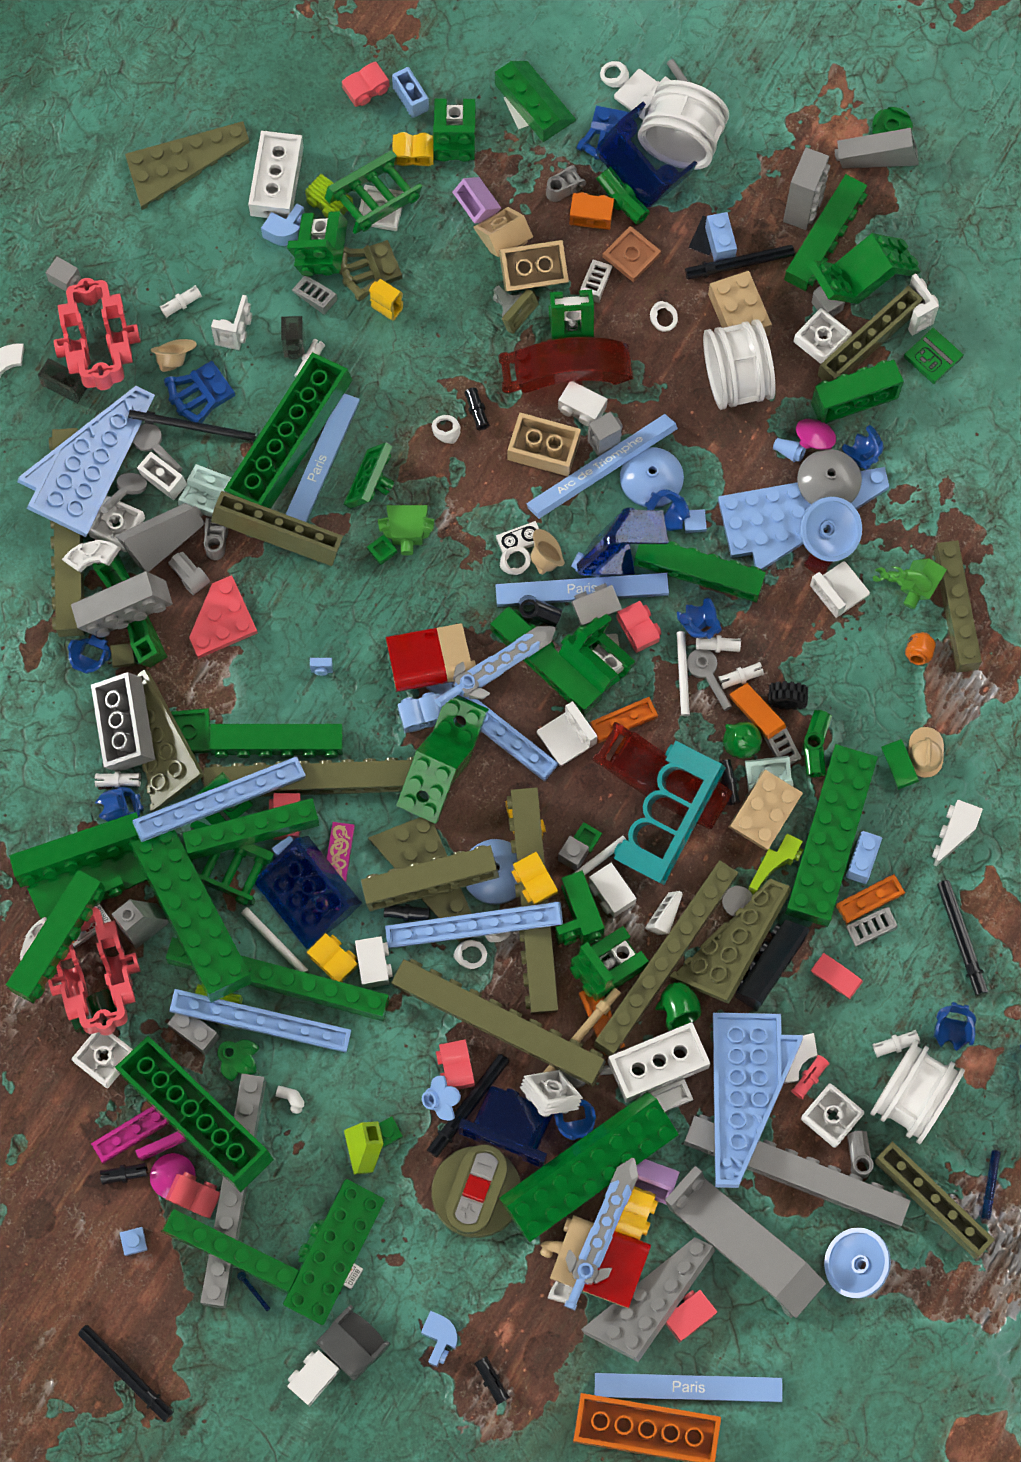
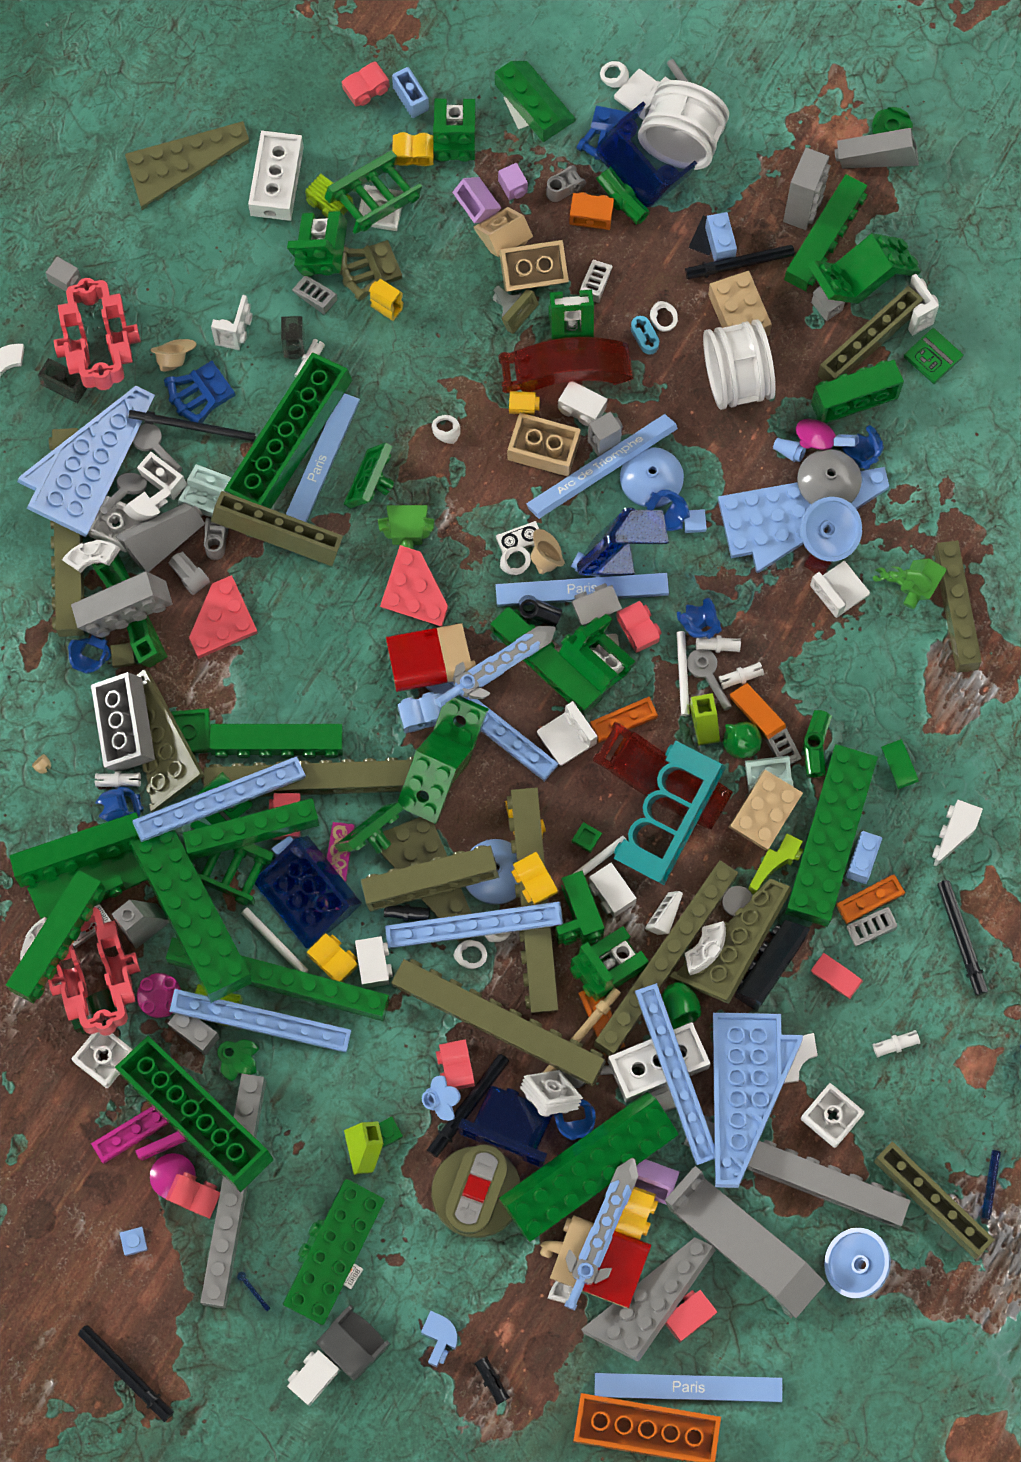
(40, 764): none -> tan hinge
(123, 1173): black pin -> none
(146, 508): none -> white brick
(156, 994): none -> dark pink dish
(180, 301): white pin -> none
(230, 1250): green arch -> none
(283, 230): light blue brick -> none
(293, 1097): white arm -> none
(321, 666): light blue plate -> none
(371, 830): none -> green plate
(382, 549): green plate -> none
(414, 589): none -> coral plate
(476, 408): black pin -> none
(513, 181): none -> lavender brick
(523, 402): none -> yellow brick
(573, 853): light grey brick -> none
(631, 254): nougat plate -> none
(648, 333): none -> medium azure beam
(676, 1074): none -> light blue tile
(701, 569): green brick -> none
(705, 719): none -> lime slope
(707, 949): none -> white tile
(730, 782): black pin -> none
(788, 695): black tyre -> none
(810, 1077): coral pin -> none
(822, 325): white brick -> none
(846, 440): none -> light blue tile
(859, 1152): light grey piece -> none
(917, 1092): white wheel -> none
(920, 648): orange head -> none
(926, 751): tan piece -> none
(953, 1030): blue helmet -> none

